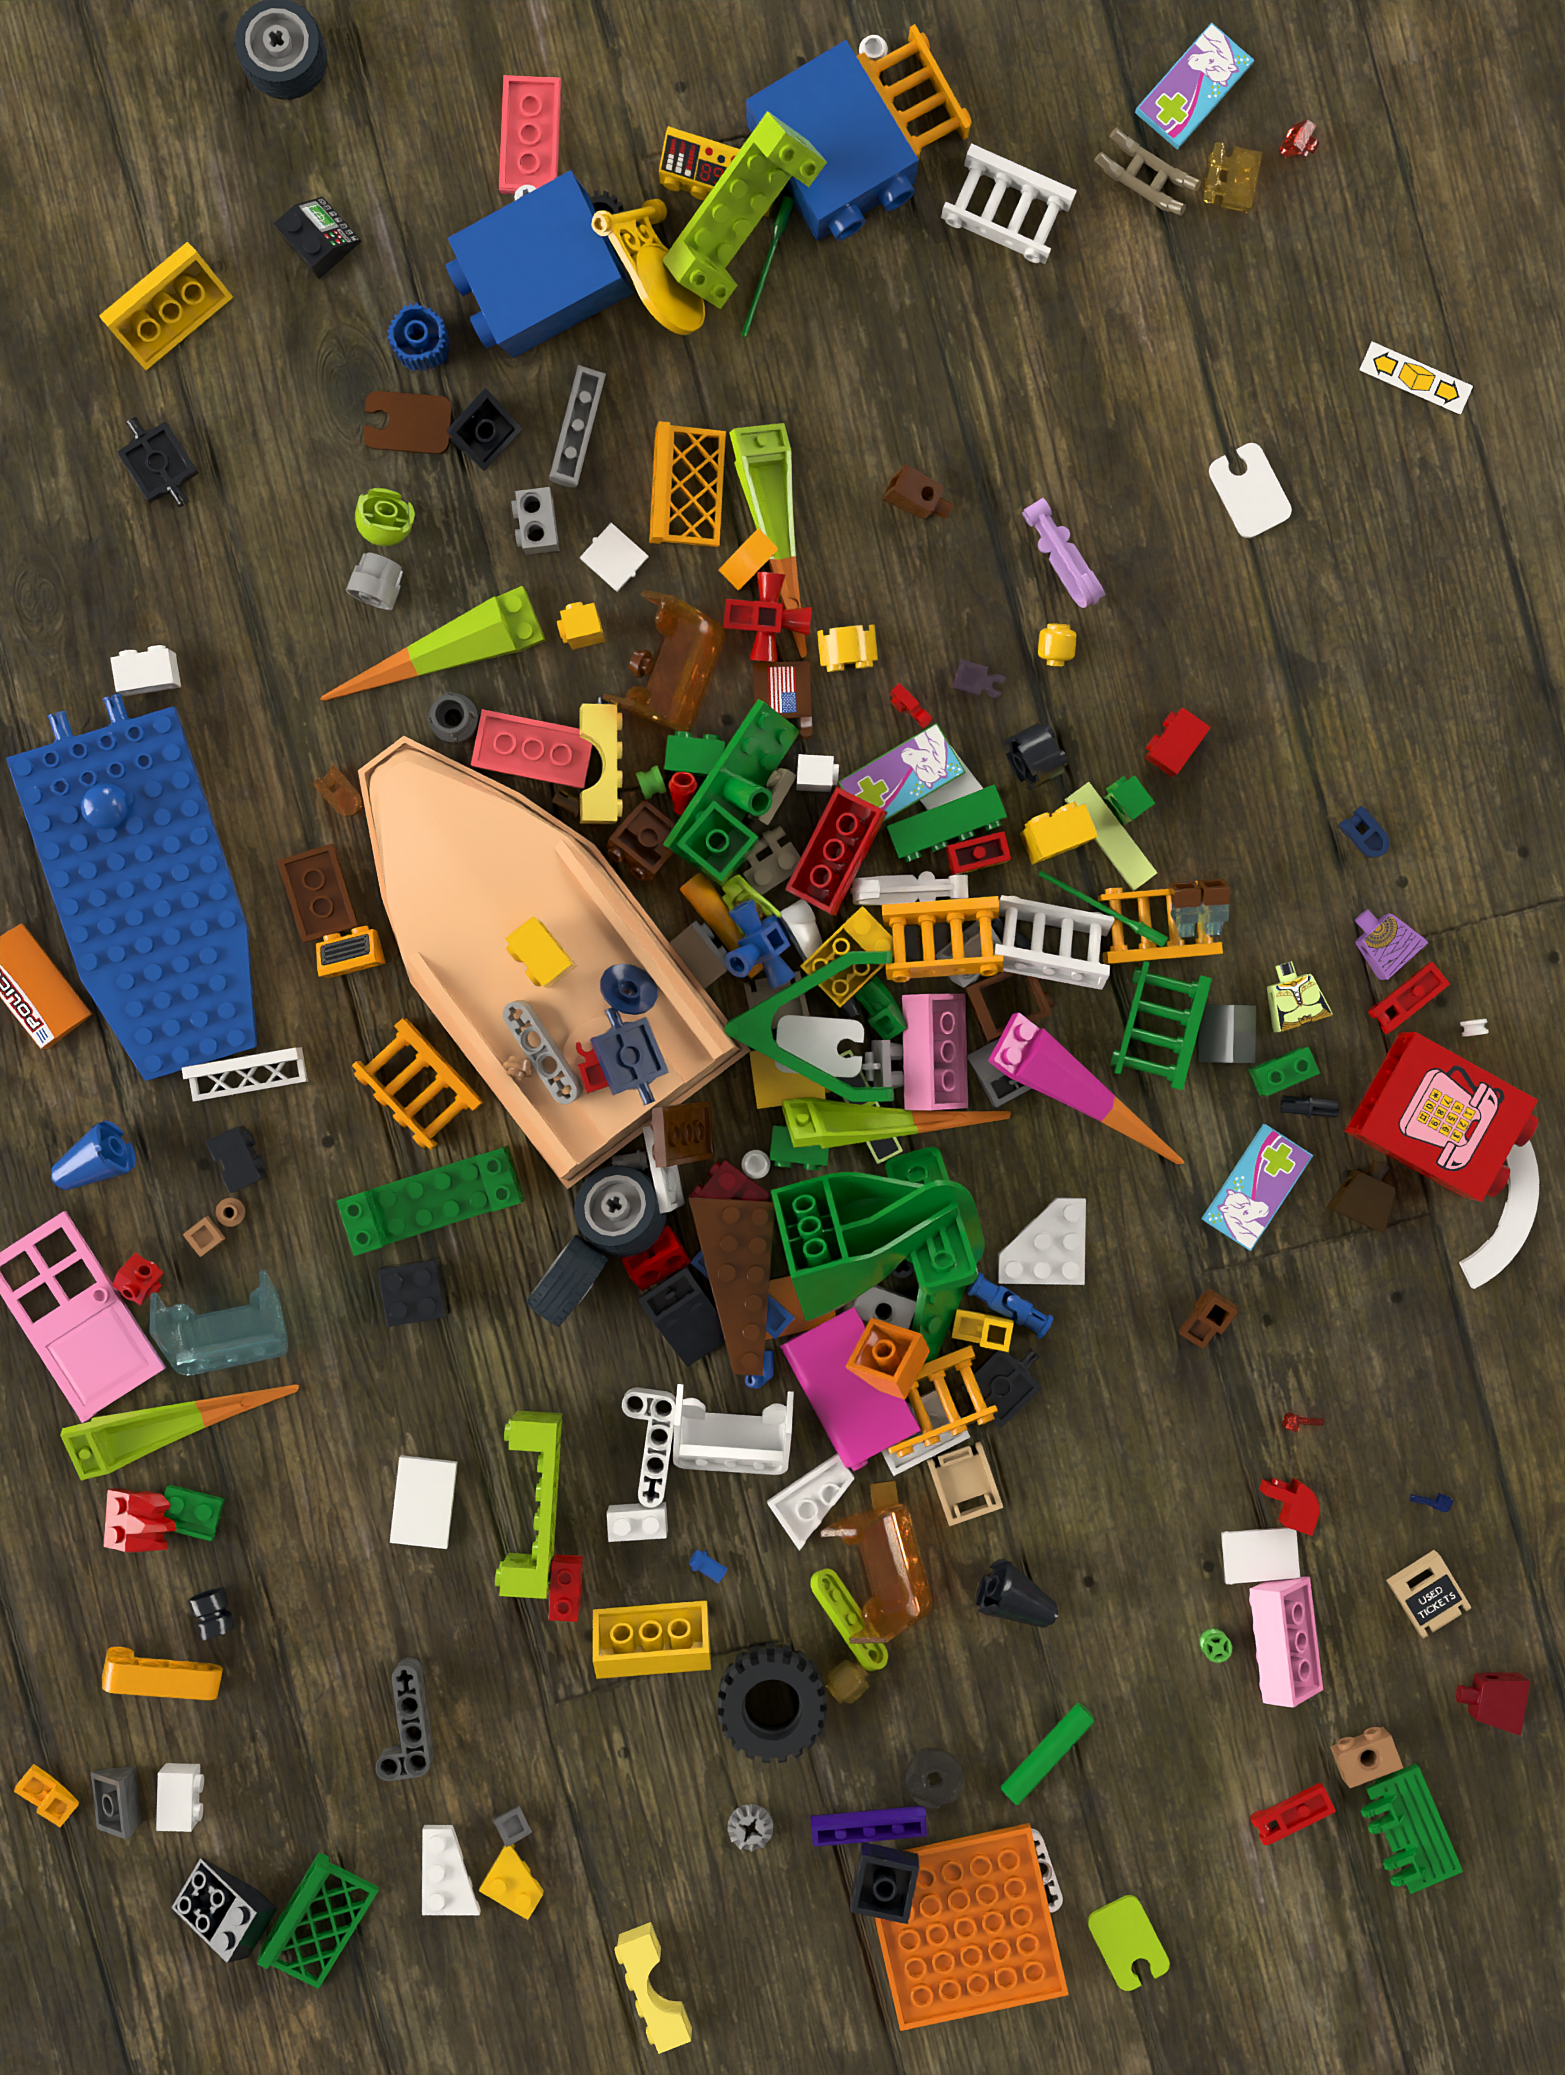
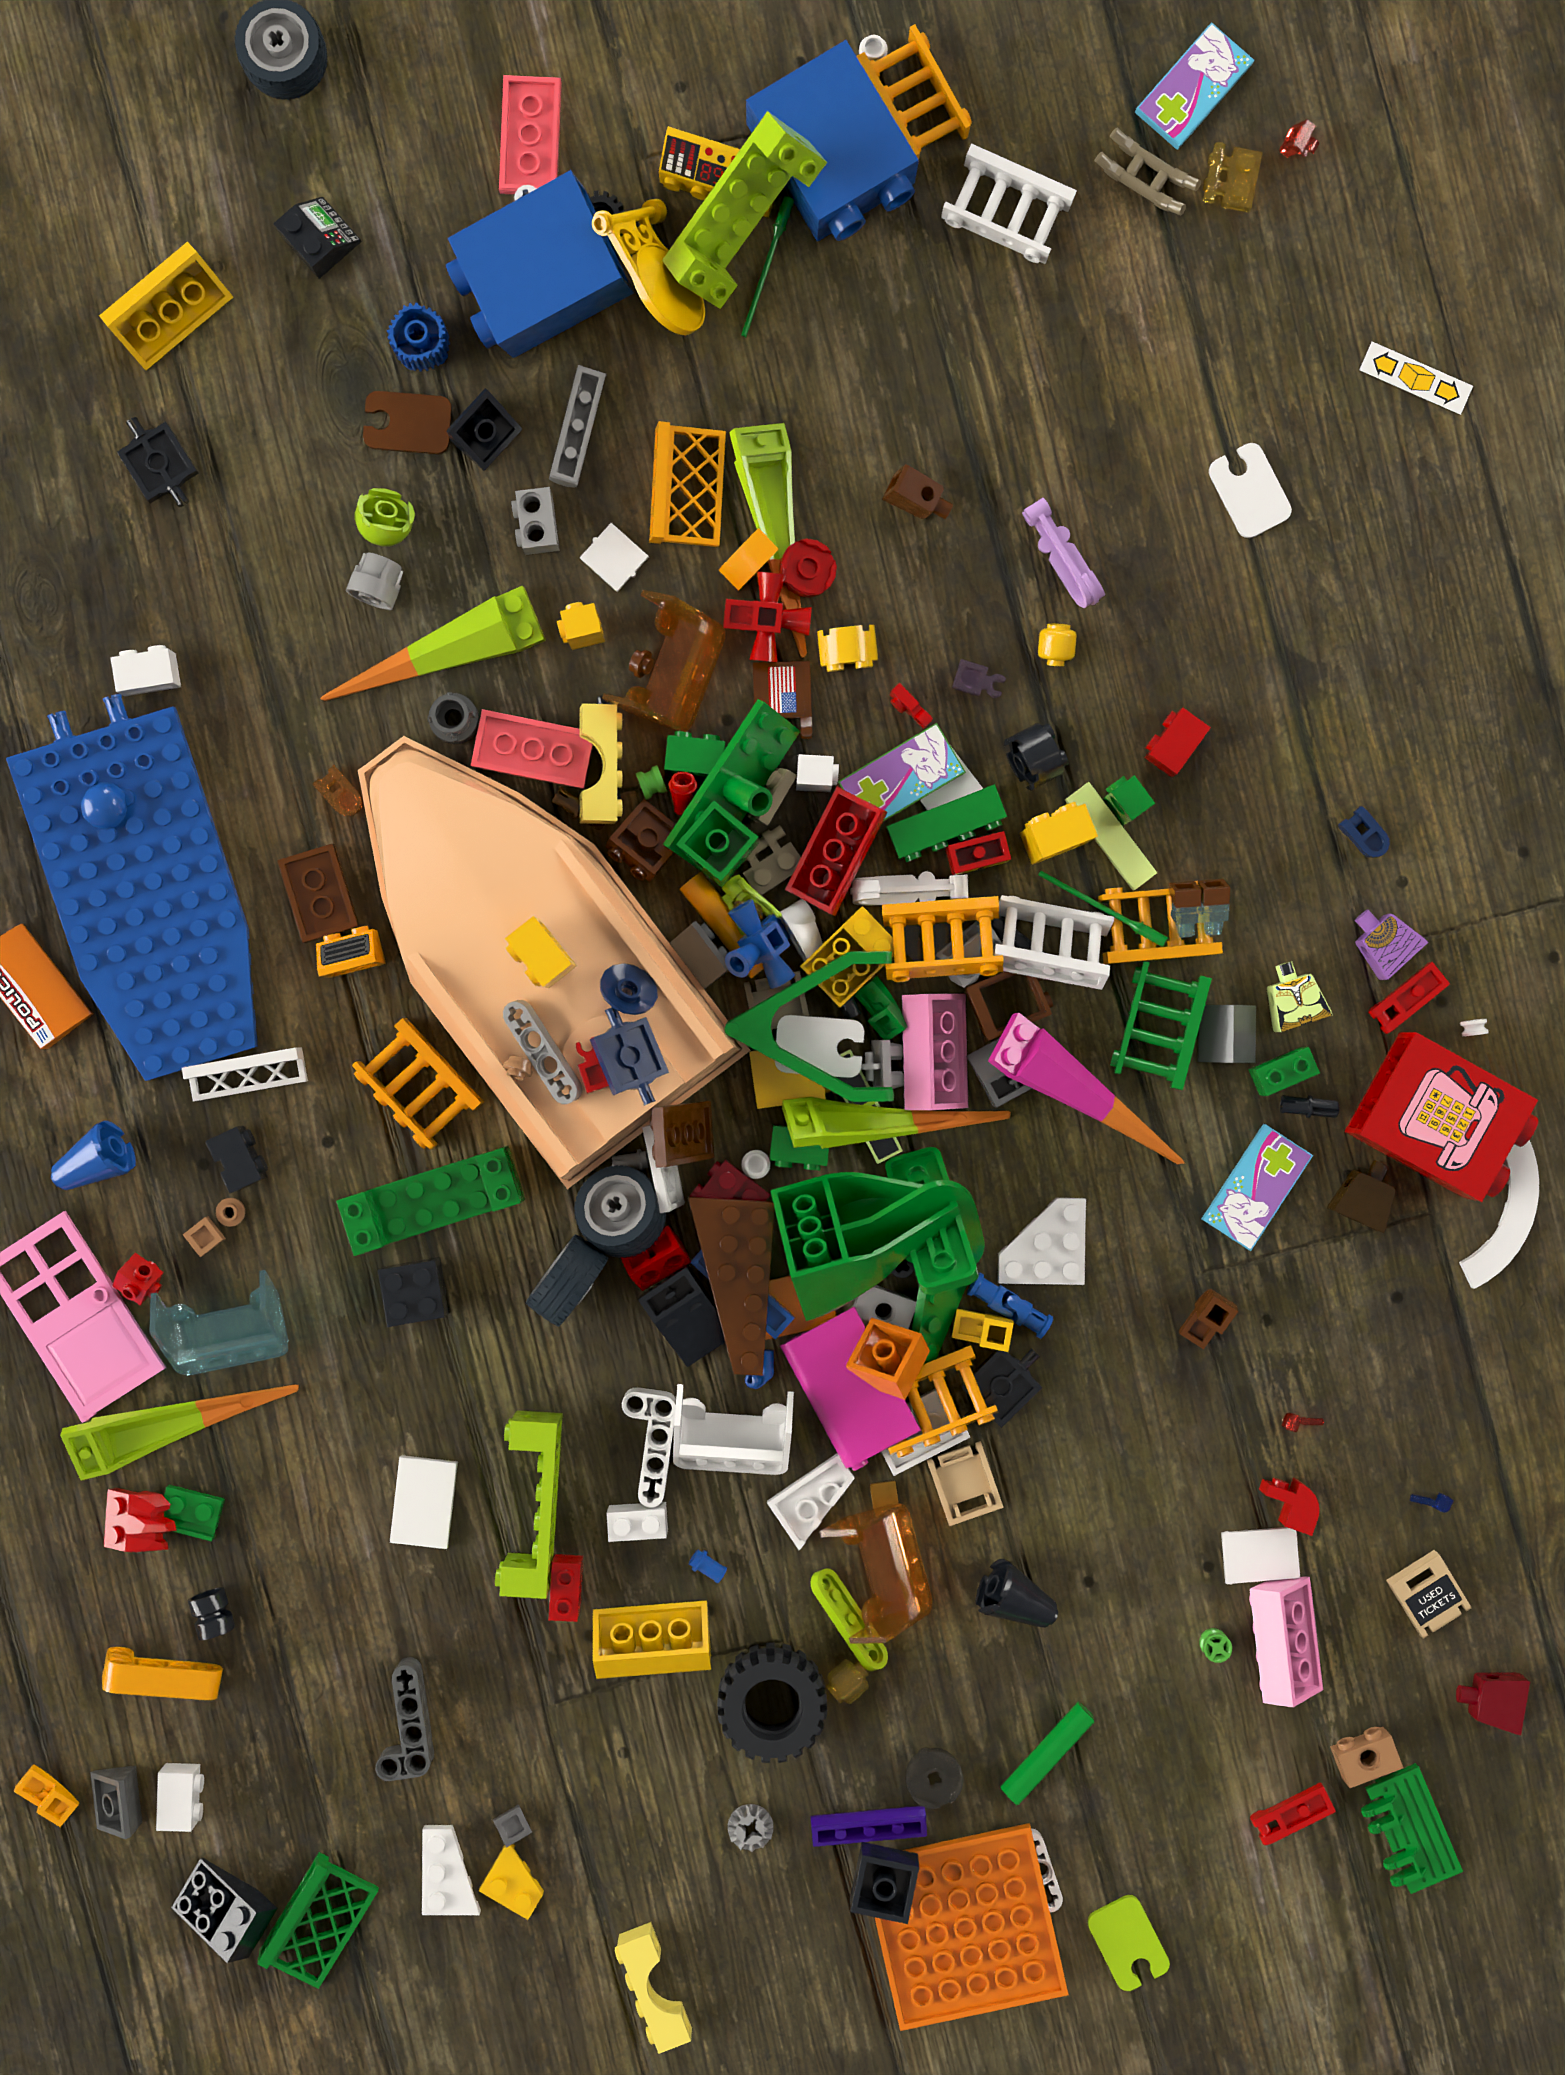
(808, 568): none -> red tile

